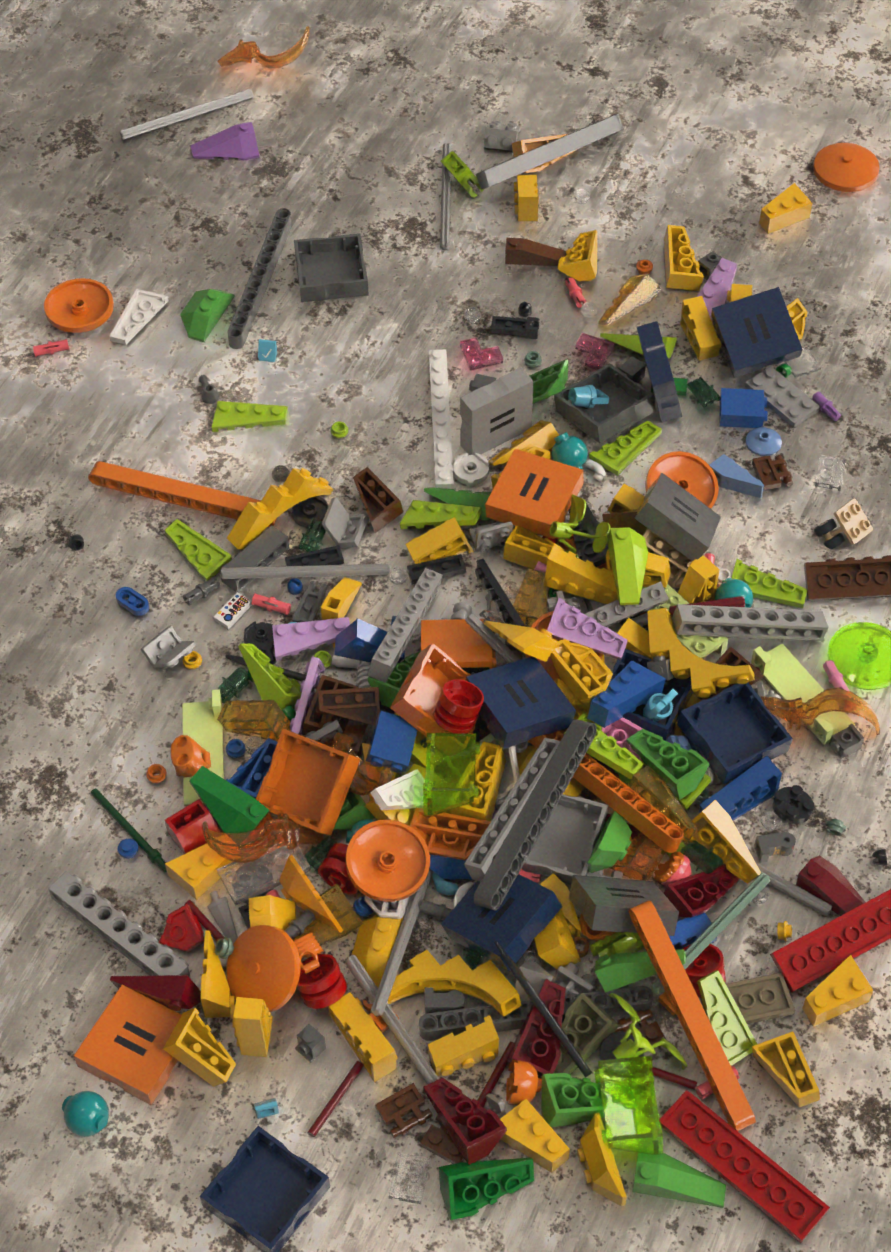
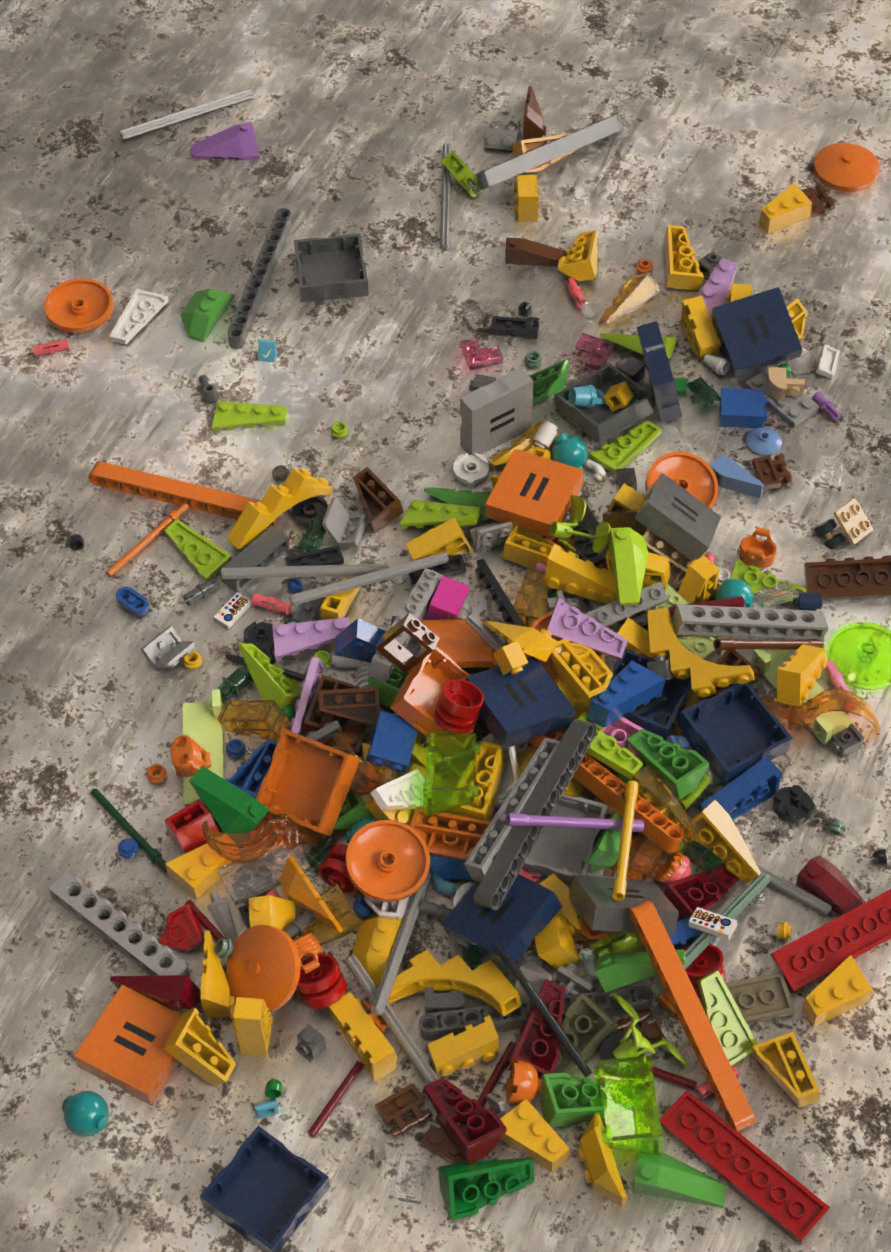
(171, 517): none -> orange bar
(248, 50): clear orange piece -> none
(274, 1089): none -> green hinge
(369, 578): none -> light grey axle
(399, 654): none -> reddish brown window
(441, 419): white plate -> none
(447, 599): none -> dark pink slope
(510, 658): none -> yellow brick
(518, 819): none -> medium lavender piece
(533, 118): none -> reddish brown wedge
(545, 435): none -> white brick
(588, 959): none -> light aqua arm
(618, 396): none -> yellow brick
(620, 882): none -> yellow piece
(625, 476): none -> clear smoke brick
(659, 706): medium azure piece -> none
(712, 923): none -> white tile
(717, 364): none -> white cone
(730, 644): none -> reddish brown piece
(756, 551): none -> orange piece
(774, 844): dark grey leg -> none
(775, 595): none -> clear plate
(780, 386): none -> tan brick
(799, 674): none -> yellow wedge
(808, 601): none -> dark blue brick
(818, 206): none -> reddish brown plate
(827, 361): none -> white tile

